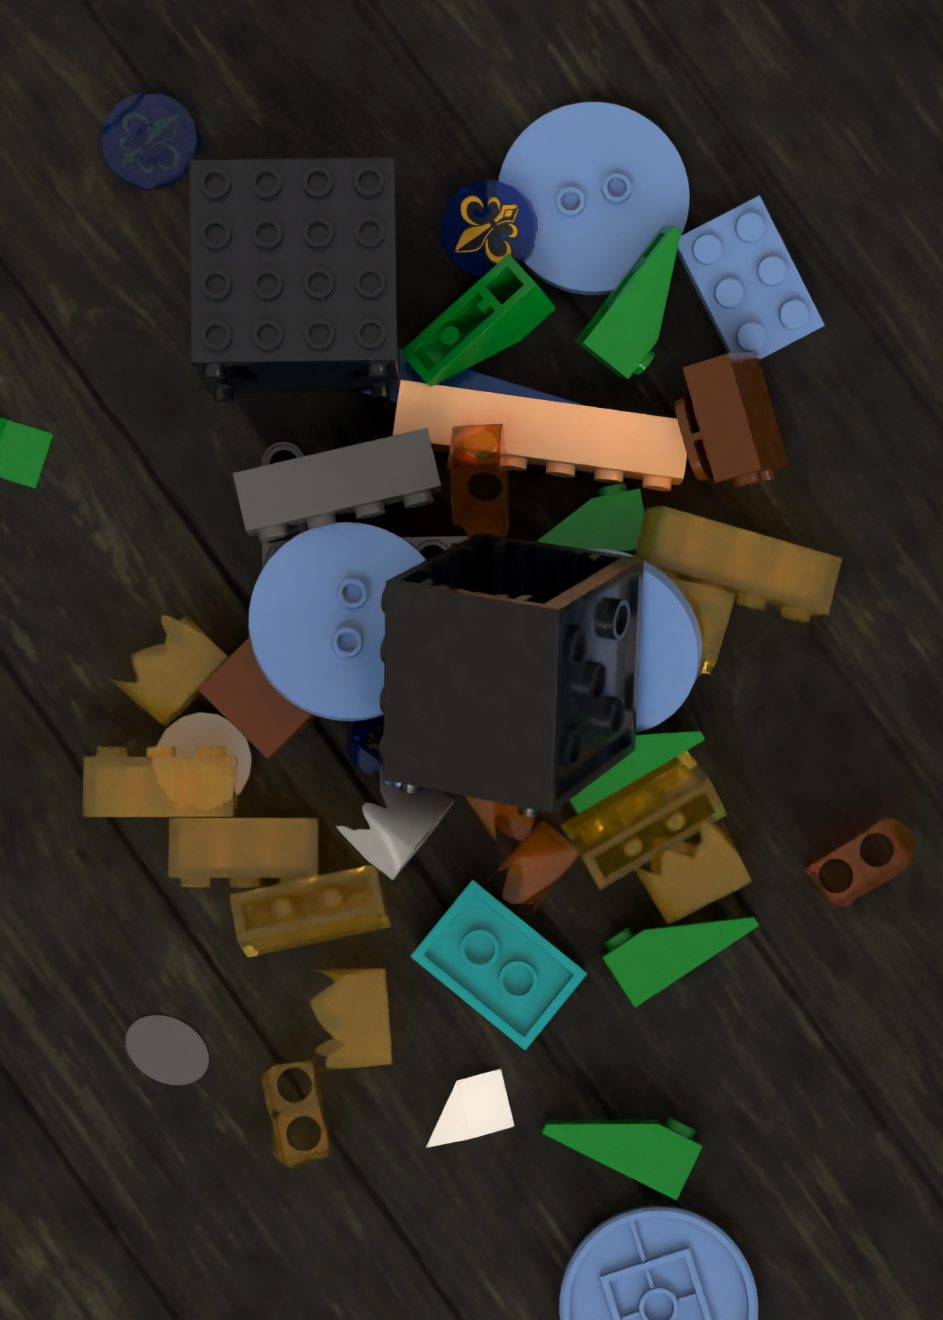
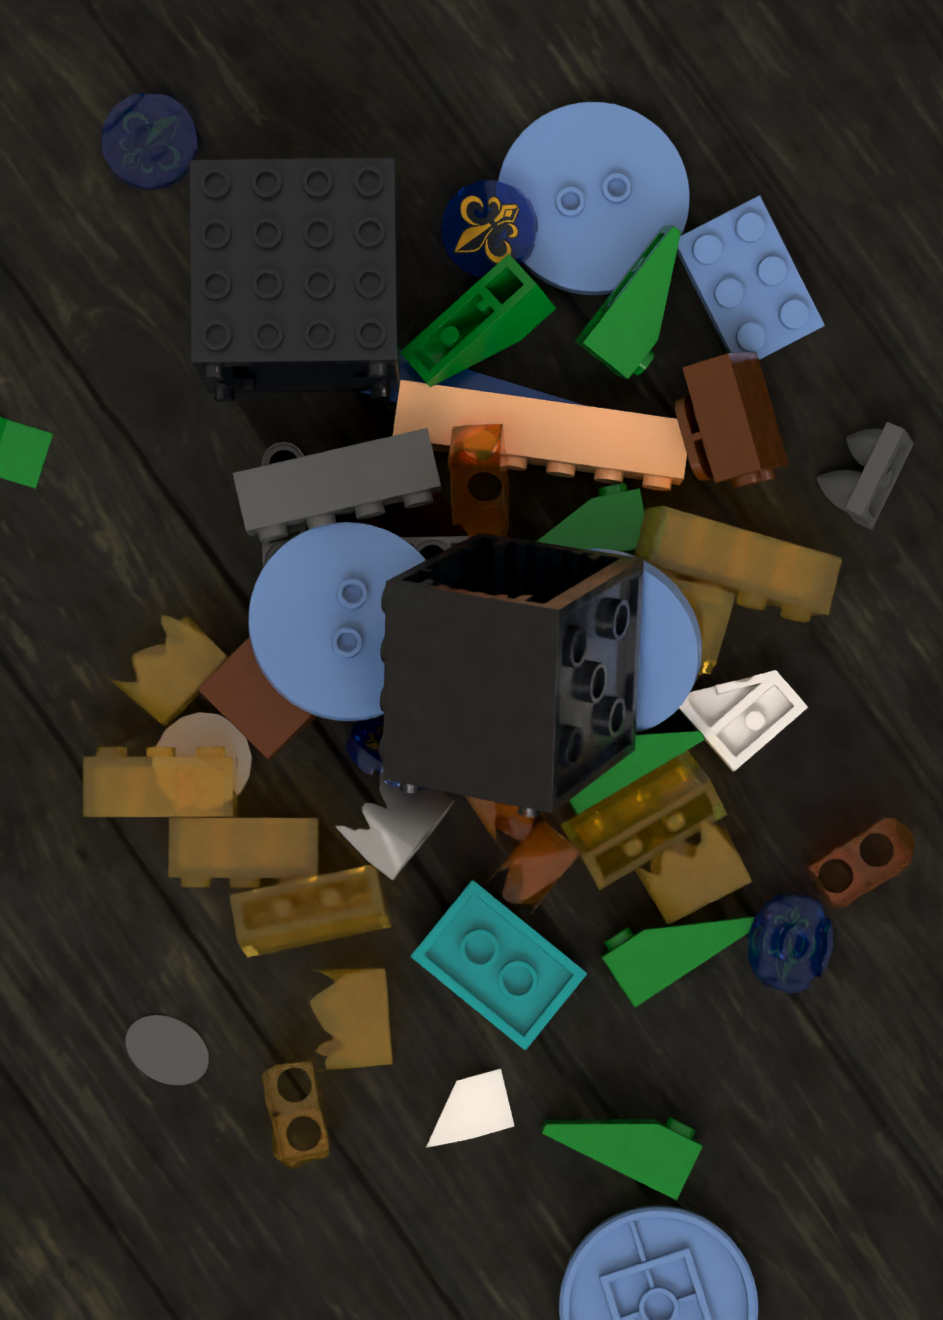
(742, 714): none -> white wing
(790, 942): none -> clear blue tile
(866, 492): none -> dark grey tile

